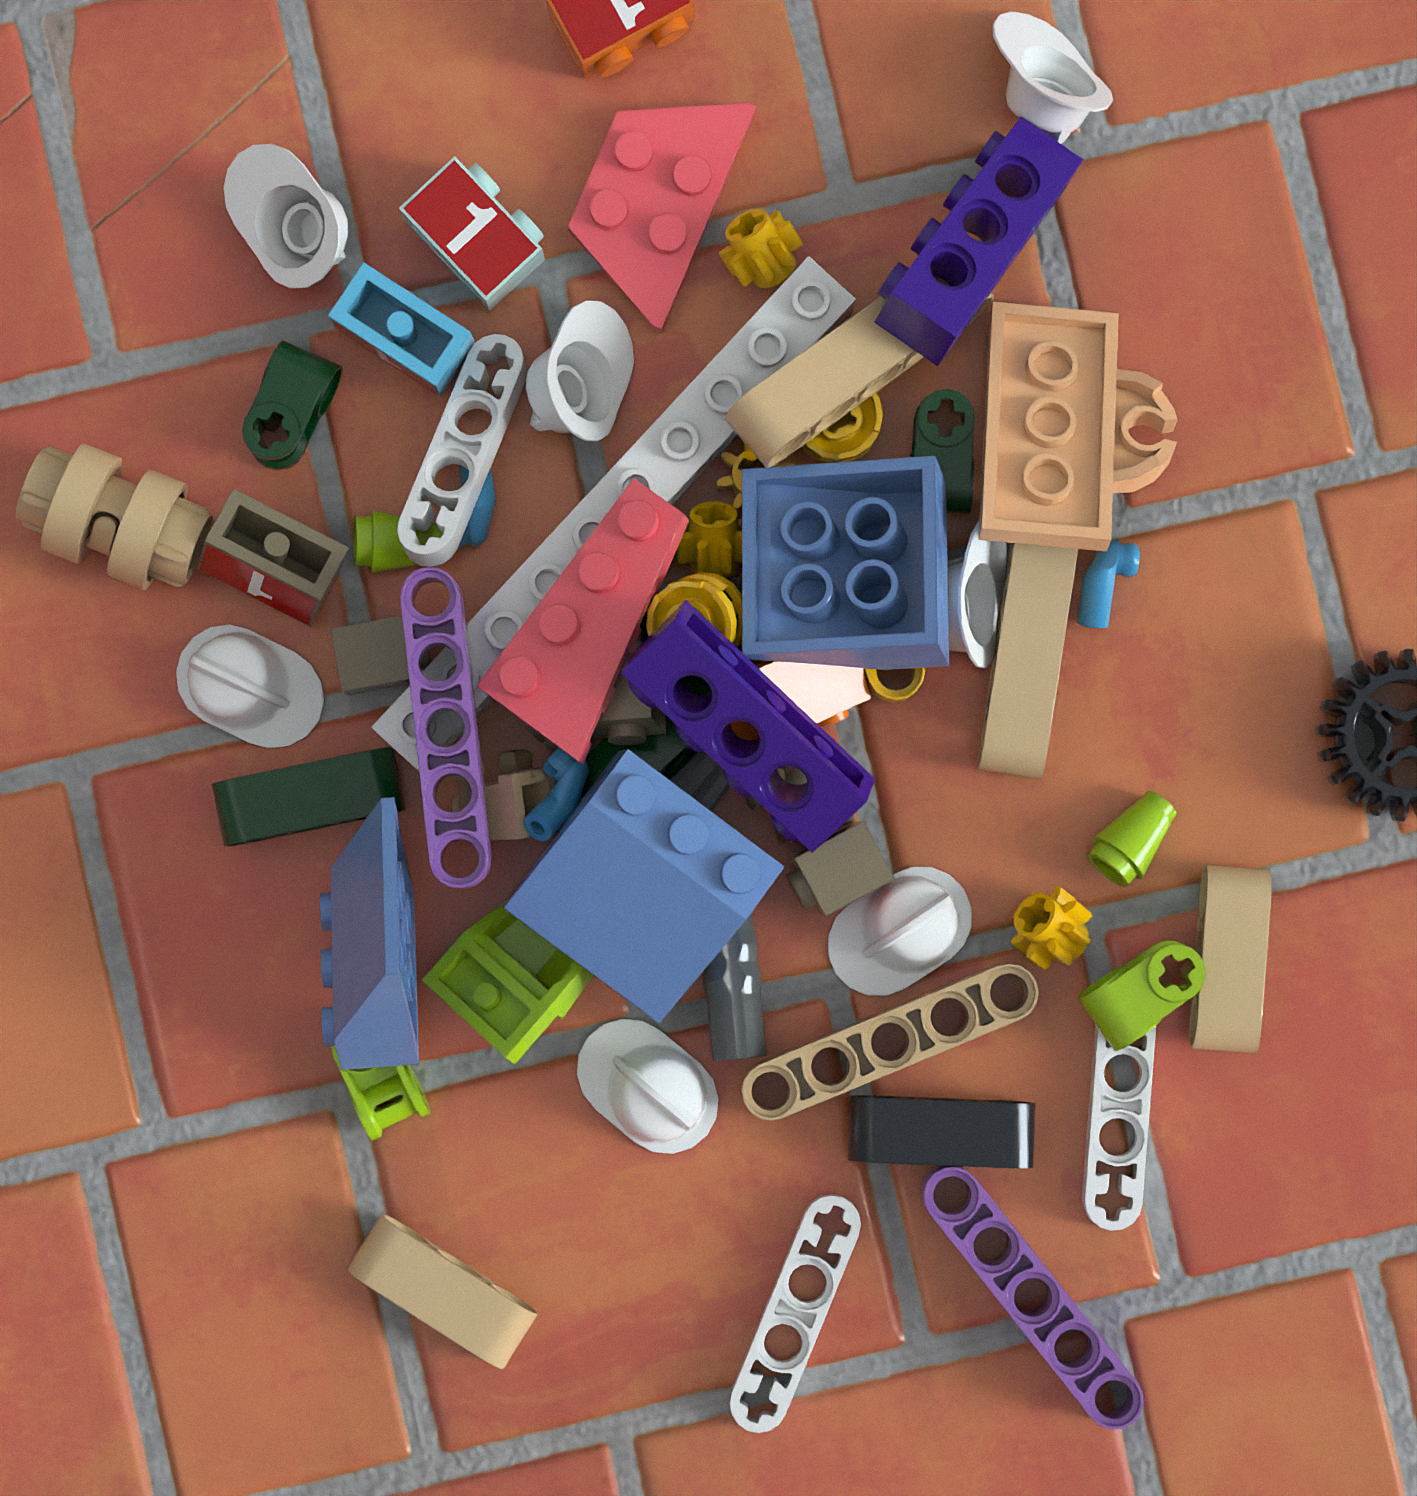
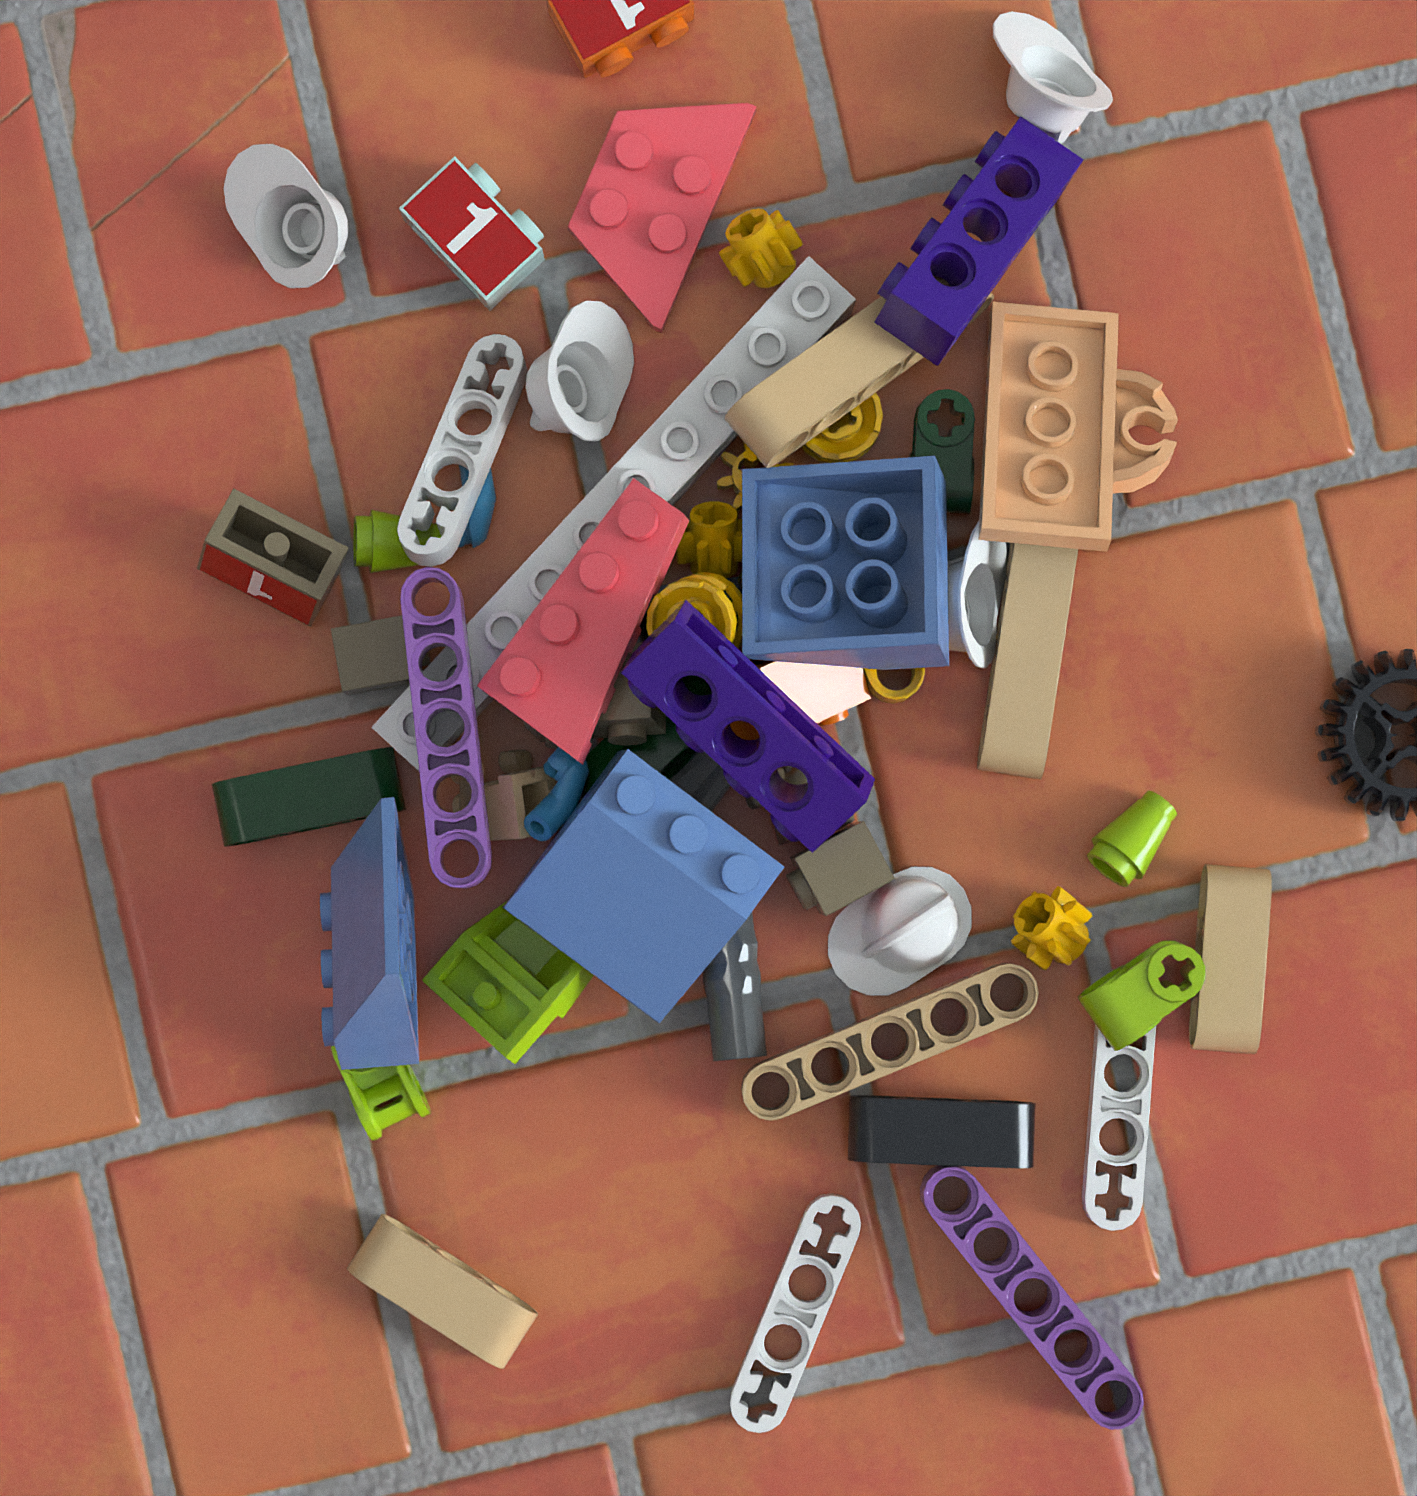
(72, 507): tan piece -> none
(249, 686): white piece -> none
(294, 394): dark green piece -> none
(402, 329): medium azure brick -> none
(647, 1086): white piece -> none
(1100, 580): dark azure arm -> none

